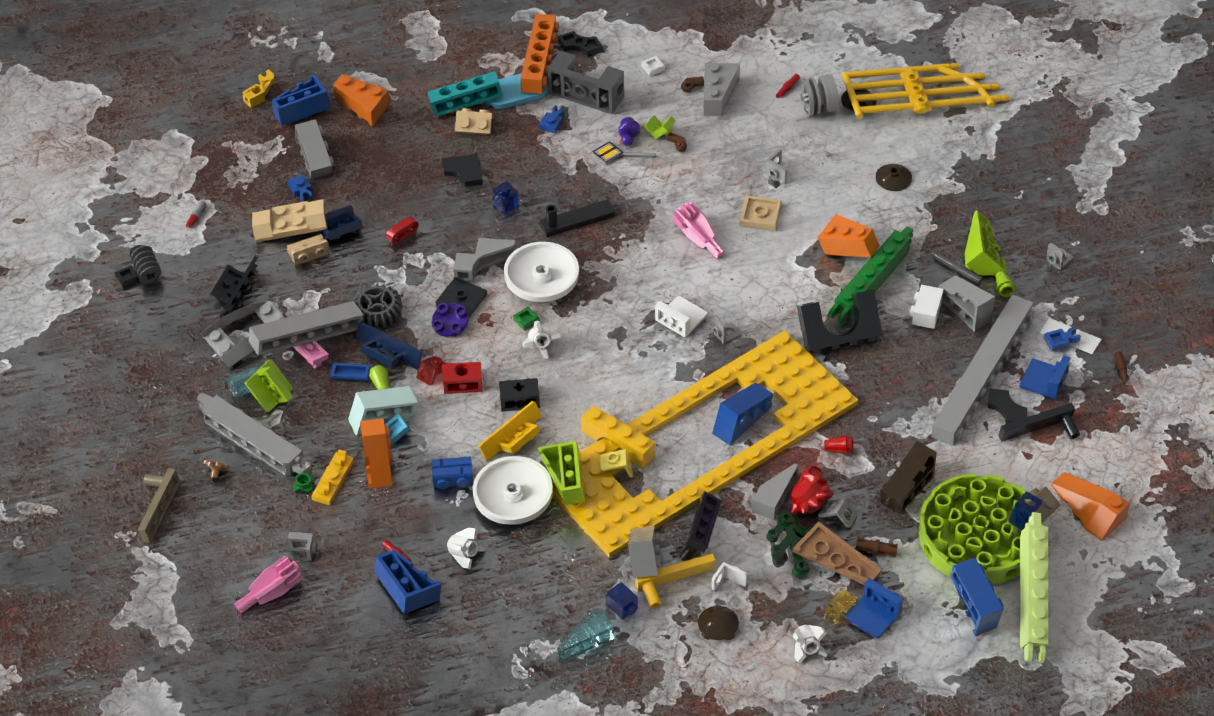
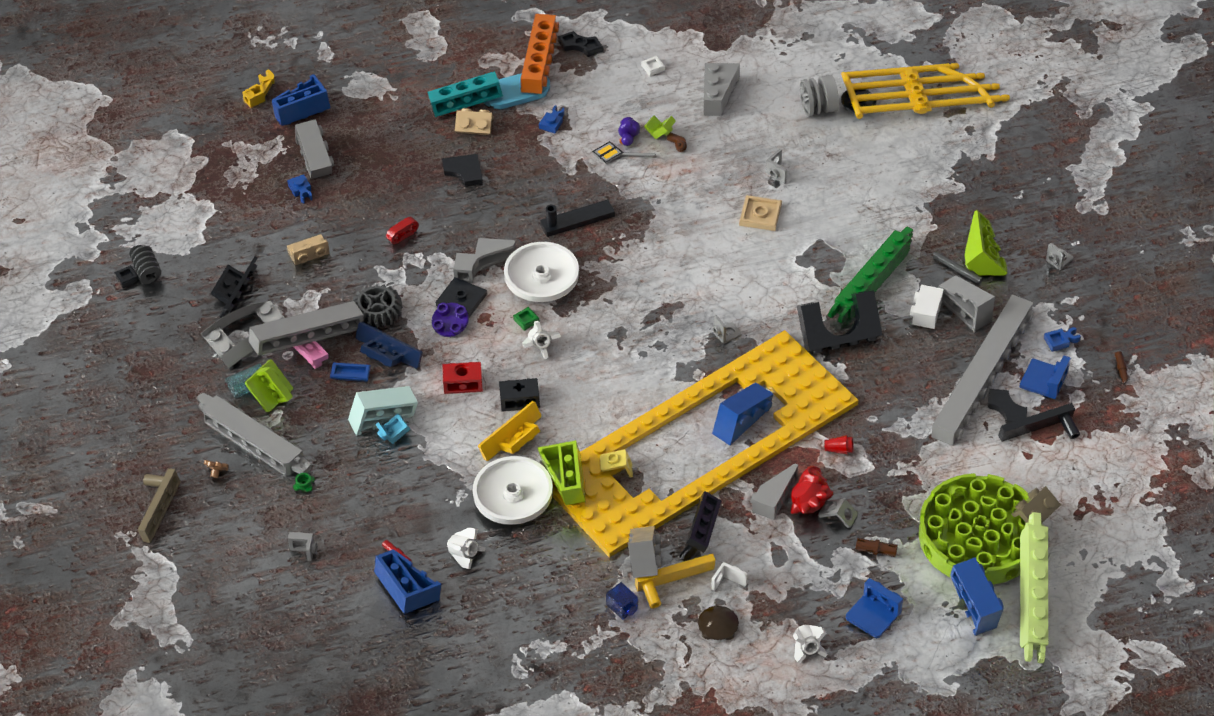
(196, 213): piece -> none
(271, 583): bright pink piece -> none
(289, 220): tan piece -> none
(333, 478): yellow plate -> none
(341, 222): dark blue bracket -> none
(361, 97): orange wedge -> none
(377, 457): orange wedge -> none
(379, 377): lime cone -> none
(429, 369): clear red bracket -> none
(452, 472): blue brick -> none
(505, 197): clear blue brick -> none
(587, 634): clear light blue slope -> none
(599, 93): dark grey plate -> none
(600, 424): yellow arch -> none
(680, 315): white bracket -> none
(690, 83): reddish brown arm -> none
(697, 228): bright pink piece -> none
(787, 523): dark green plant -> none
(788, 85): red piece -> none
(835, 554): medium nougat wing -> none
(840, 603): clear yellow plate -> none
(848, 238): orange wedge -> none
(893, 177): dark brown dish -> none
(909, 478): dark brown wedge -> none
(1005, 285): lime cone -> none
(1023, 511): clear blue bracket -> none
(1087, 342): white sticker -> none
(1095, 506): orange wedge -> none

